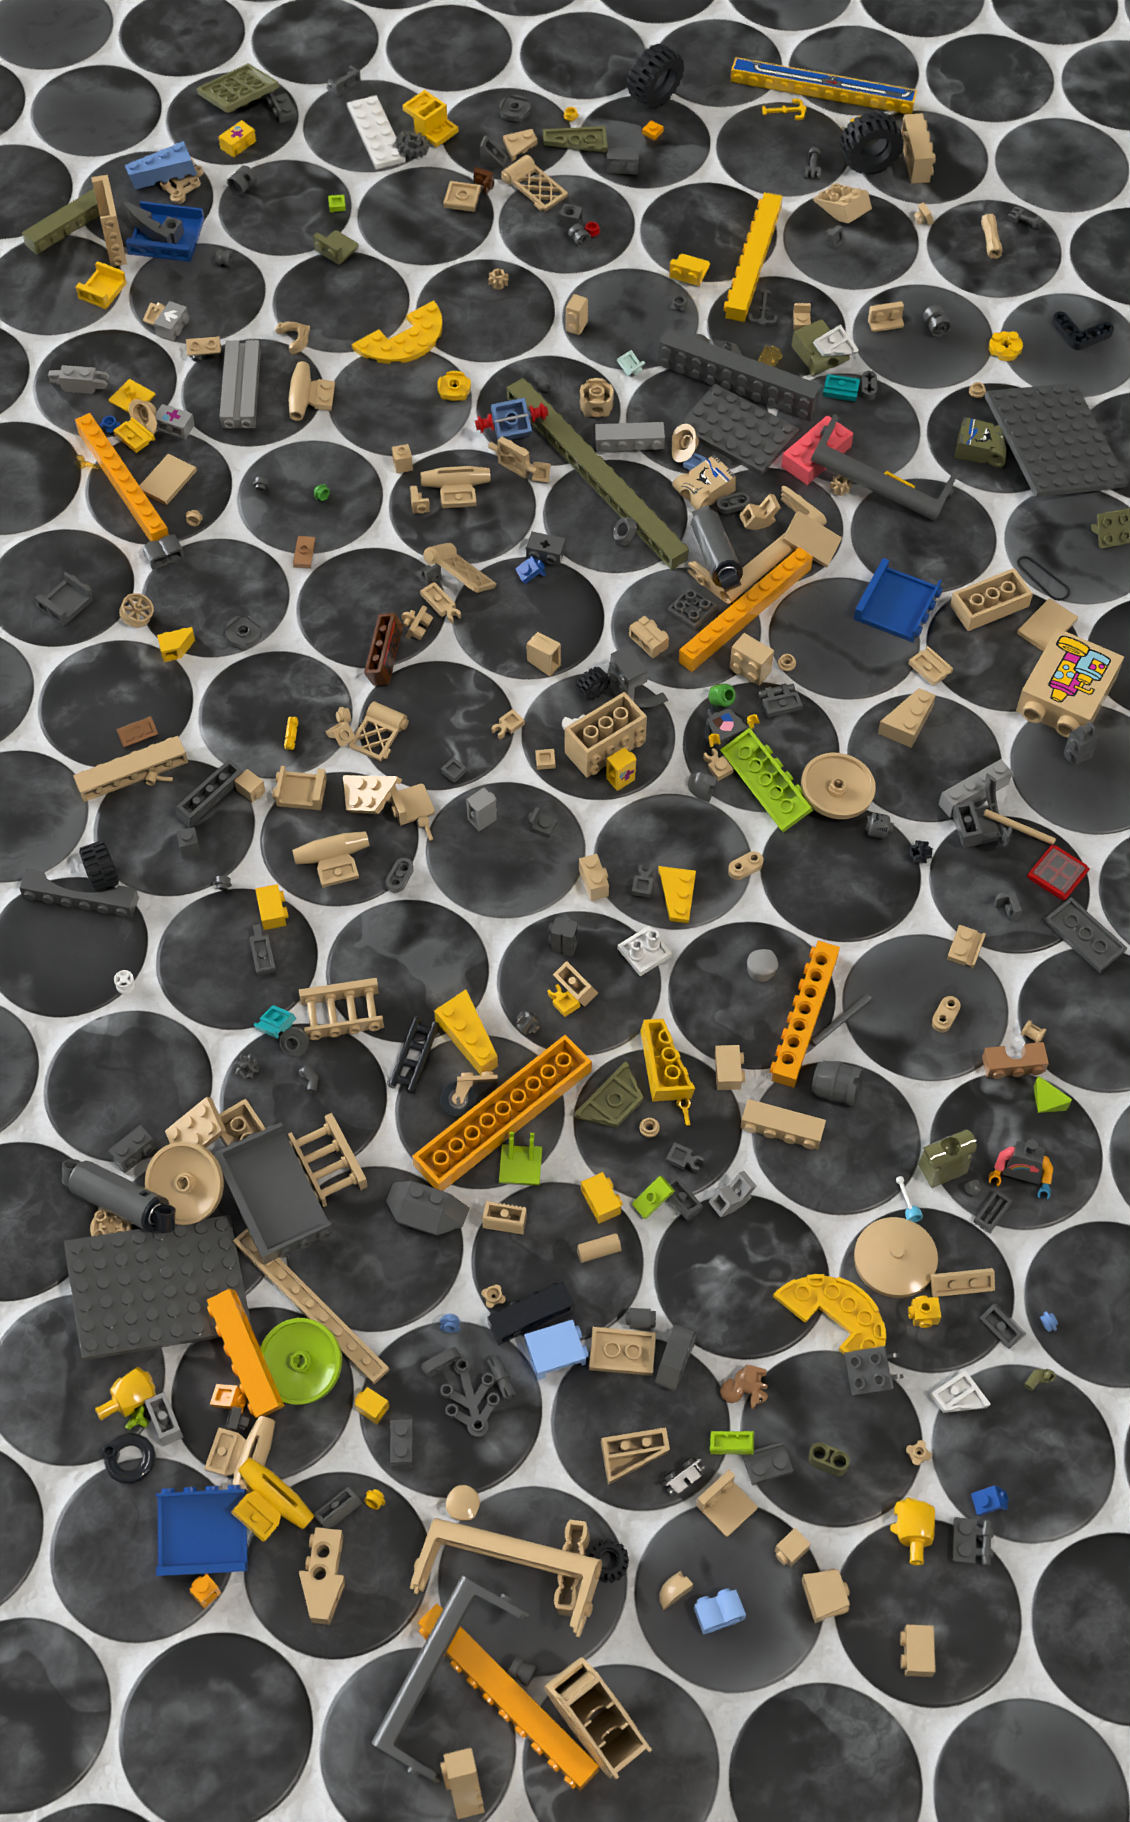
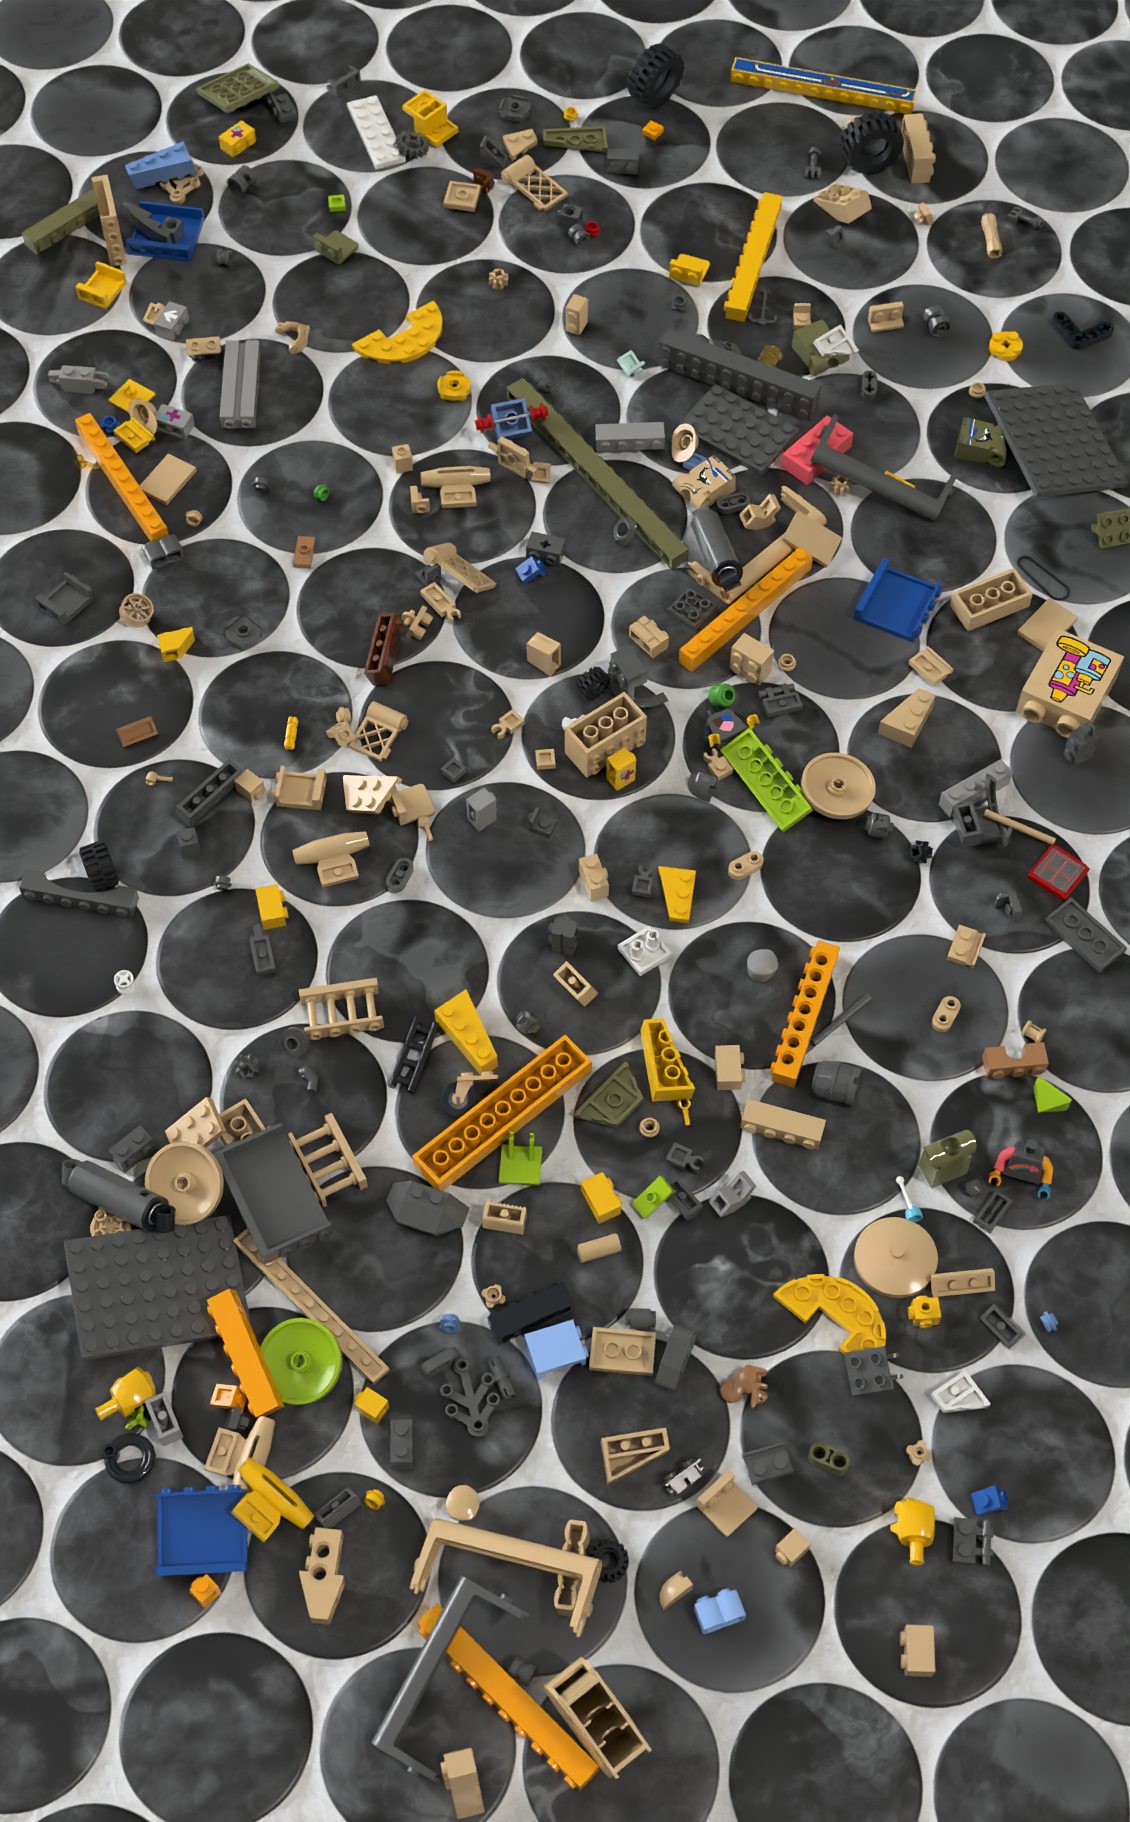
(130, 768): tan brick -> none
(275, 1021): teal plate -> none
(305, 392): tan plate -> none
(564, 1002): yellow plate -> none
(596, 398): tan brick -> none
(732, 1442): lime plate -> none
(802, 109): yellow piece -> none
(826, 1594): tan torso -> none
(841, 387): teal plate -> none
(1039, 1376): olive arm -> none

